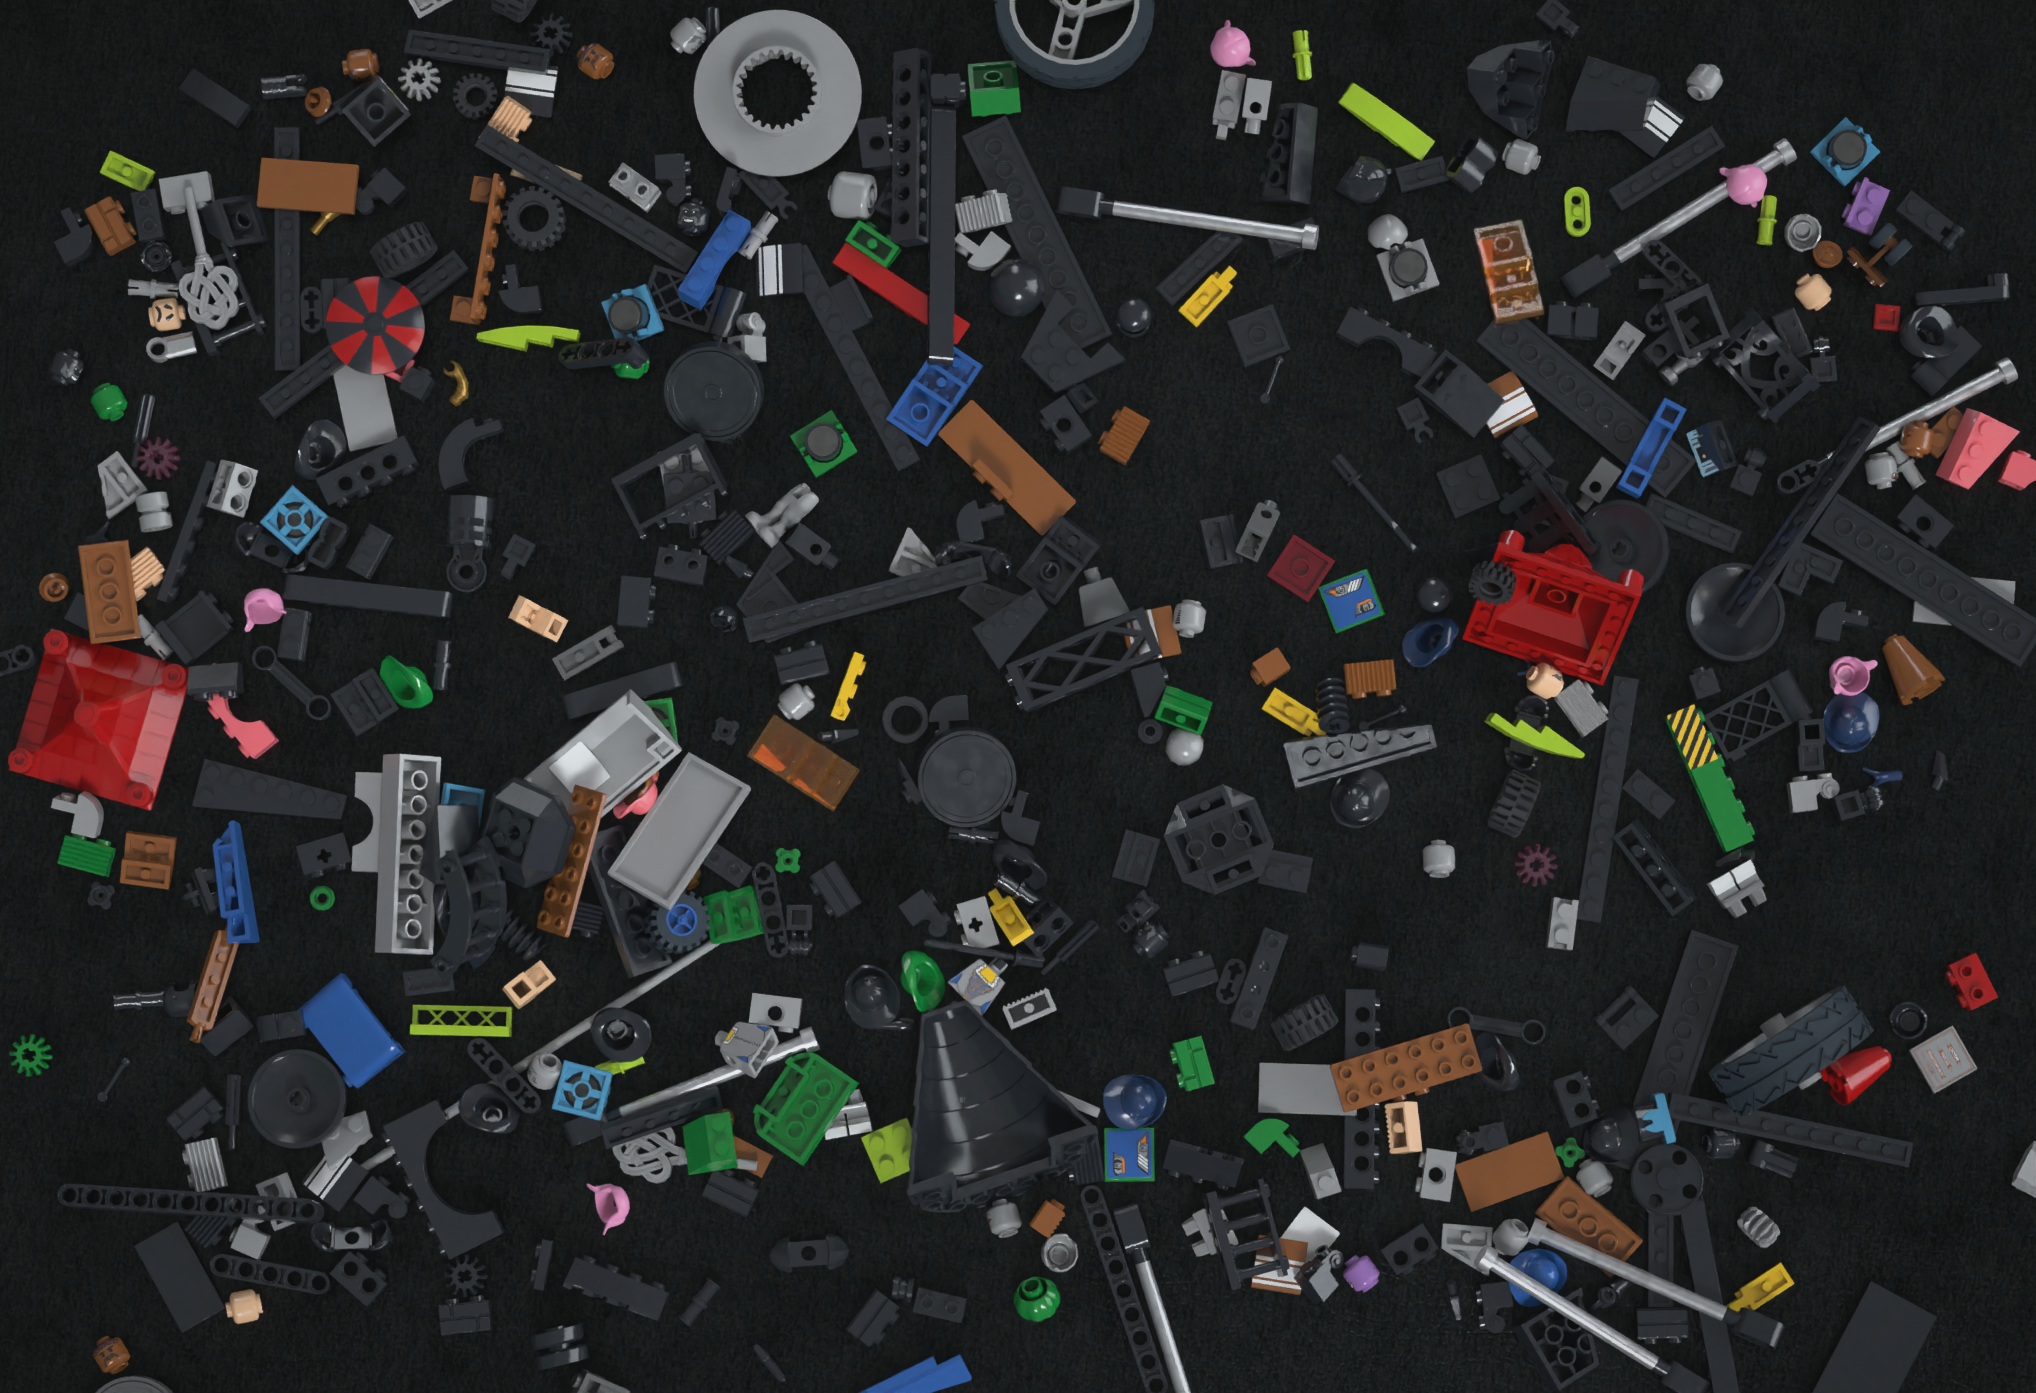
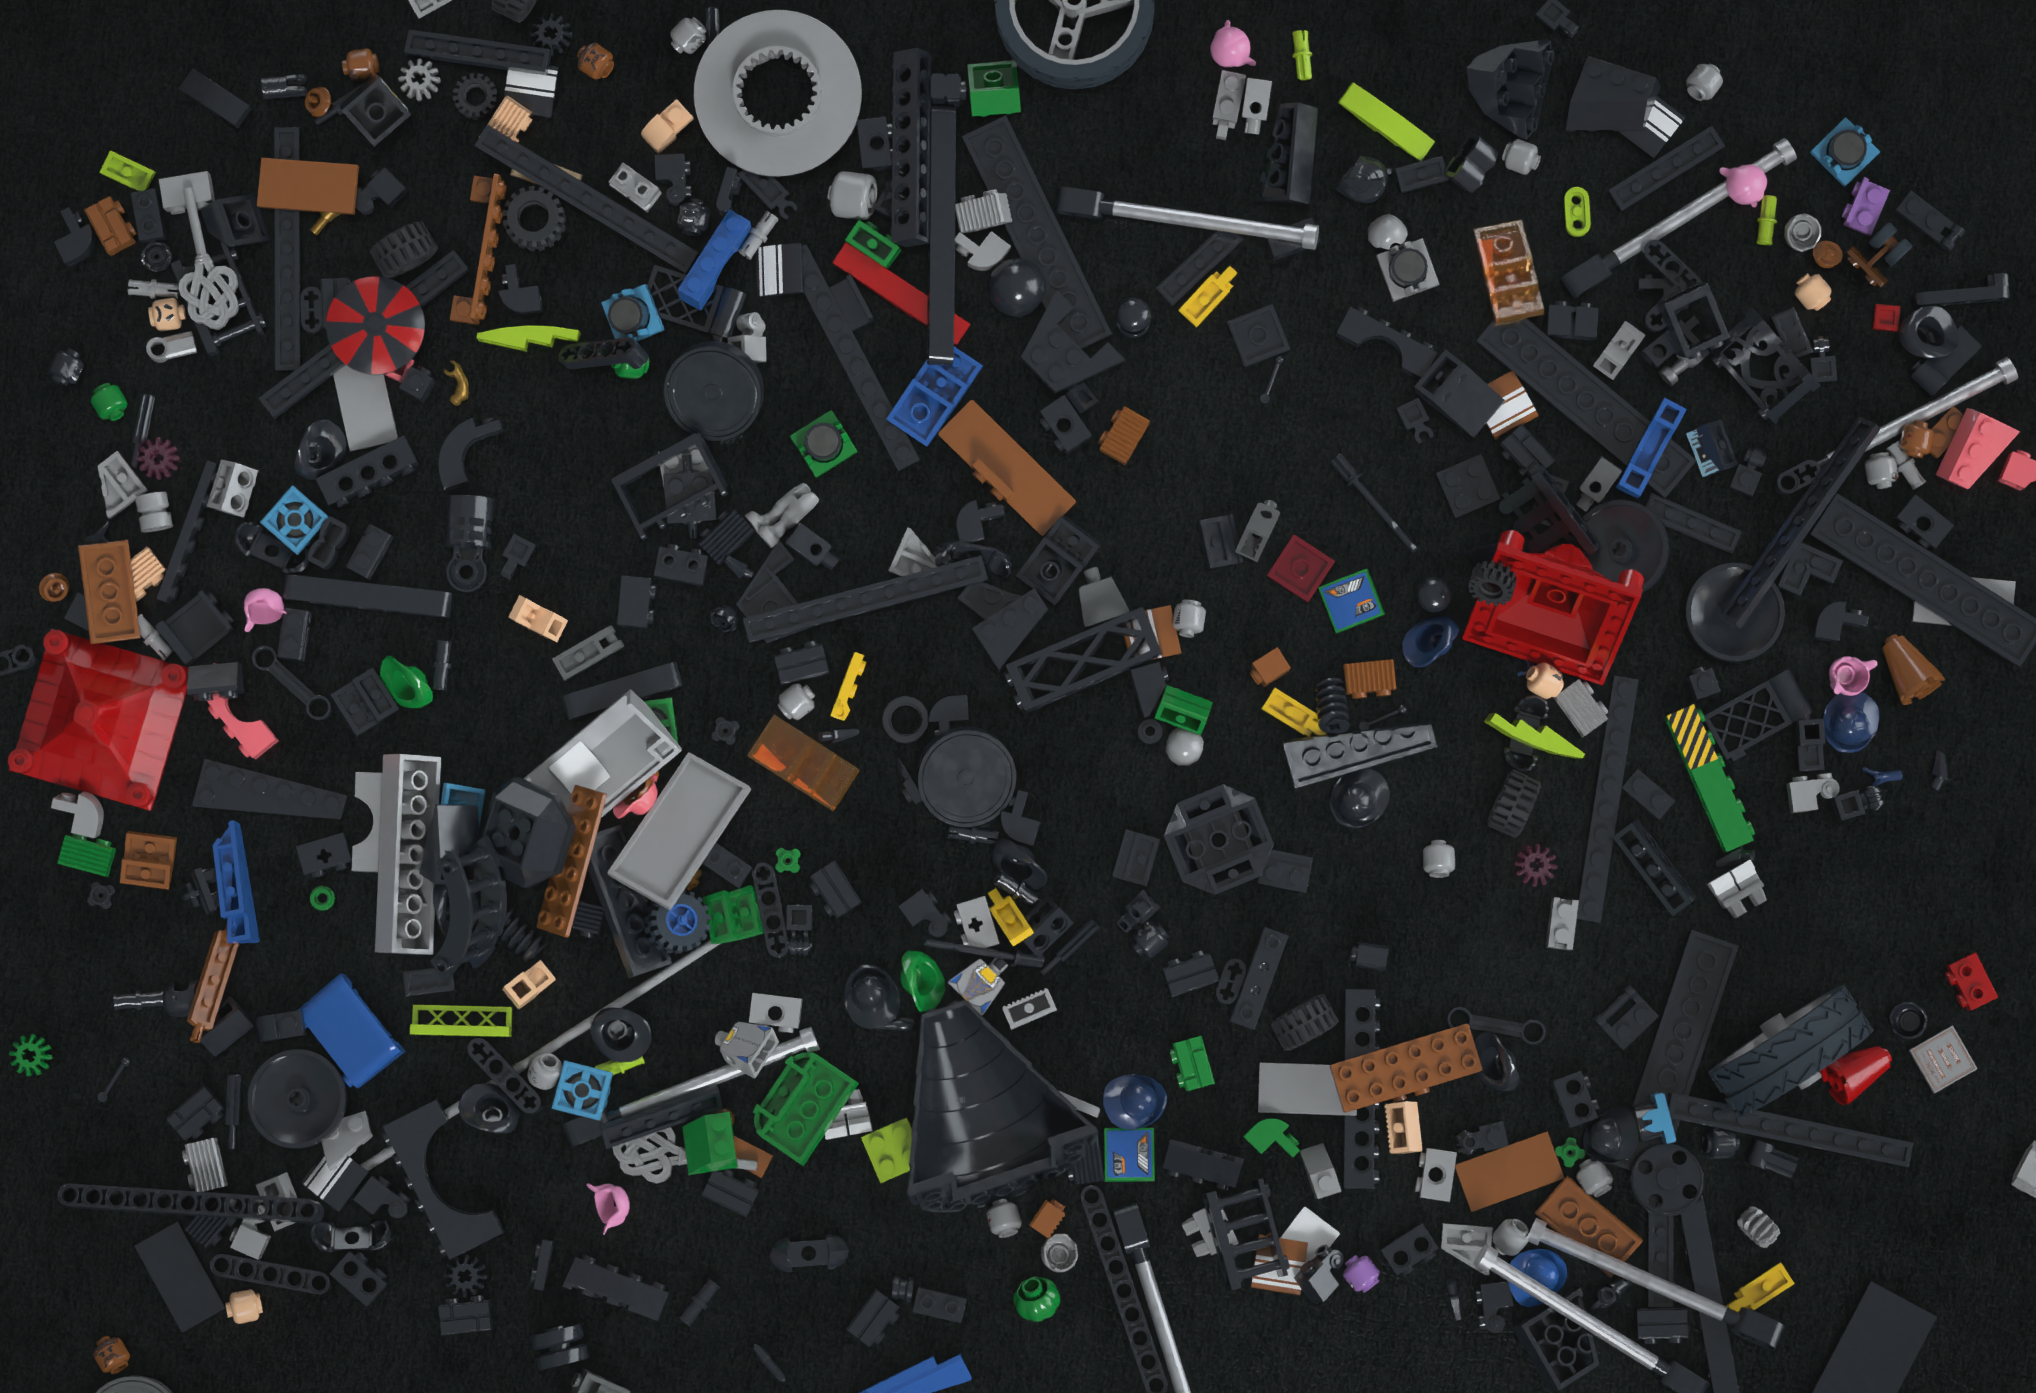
(663, 128): none -> light nougat brick

